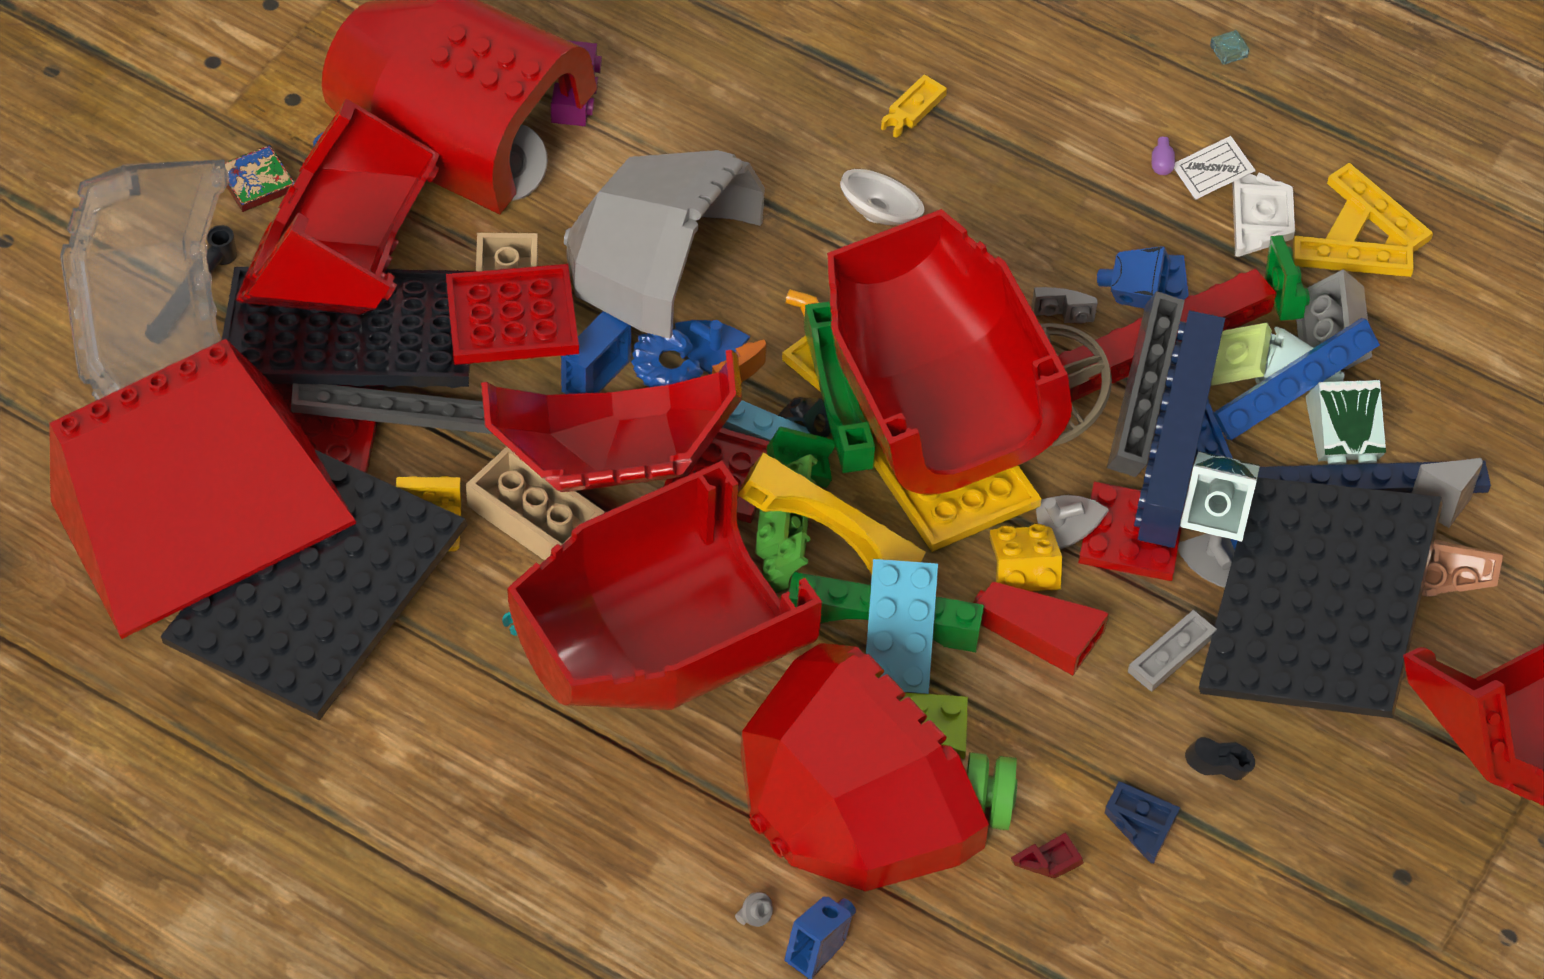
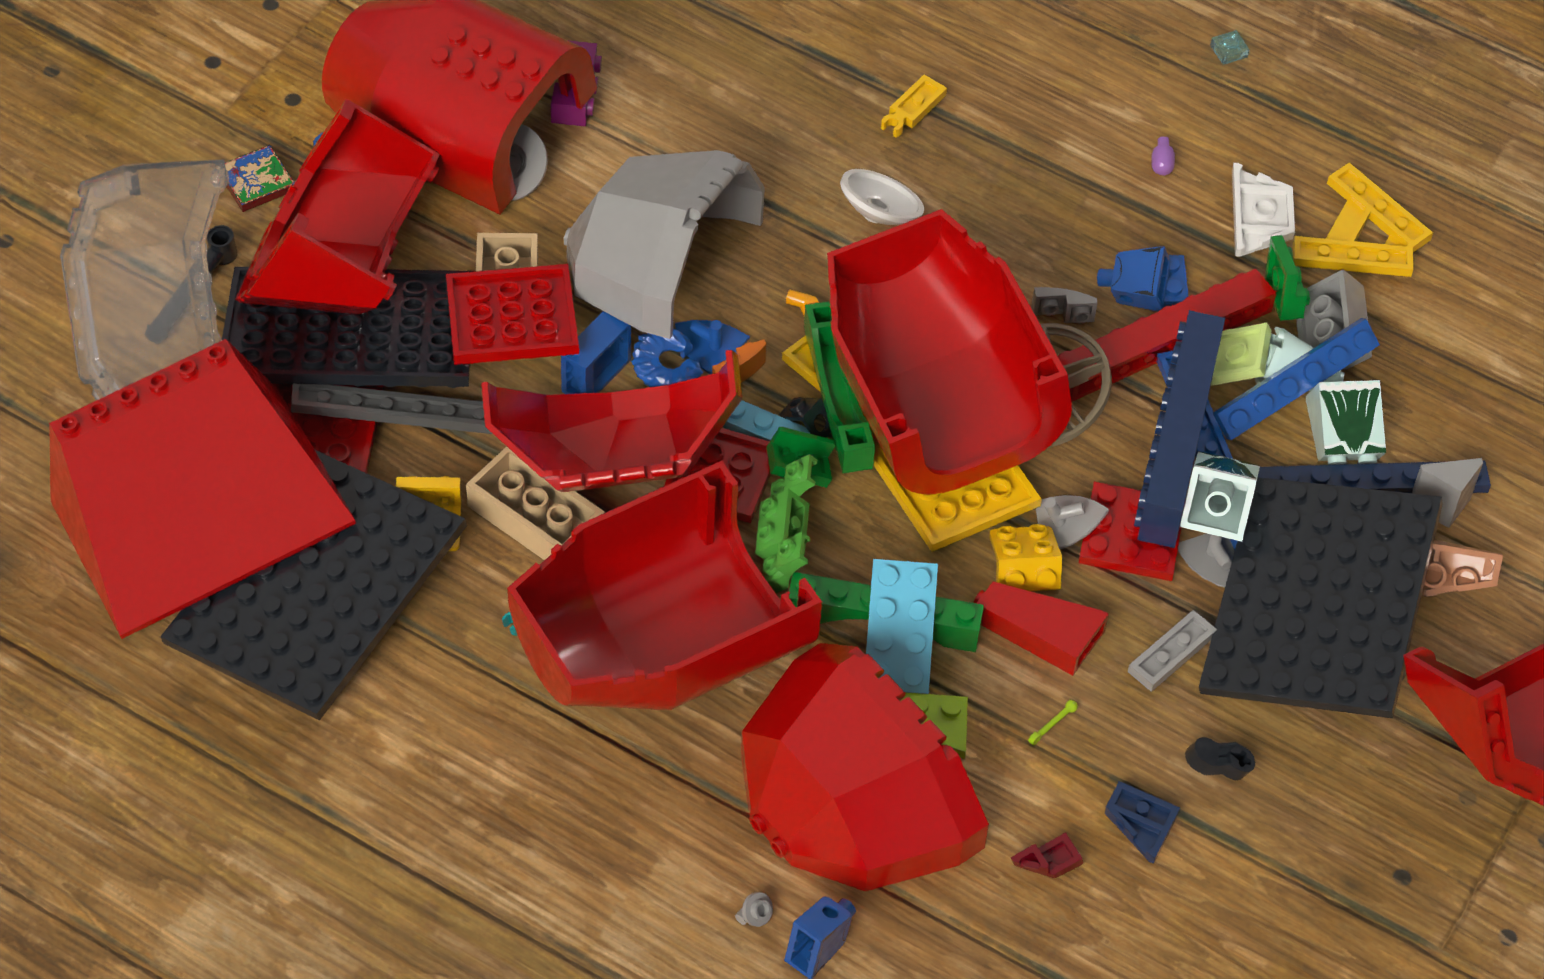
(779, 488): yellow arch -> none
(996, 790): bright green wheel -> none
(1070, 706): none -> lime hinge
(1145, 384): dark grey brick -> none
(1213, 167): white sticker -> none

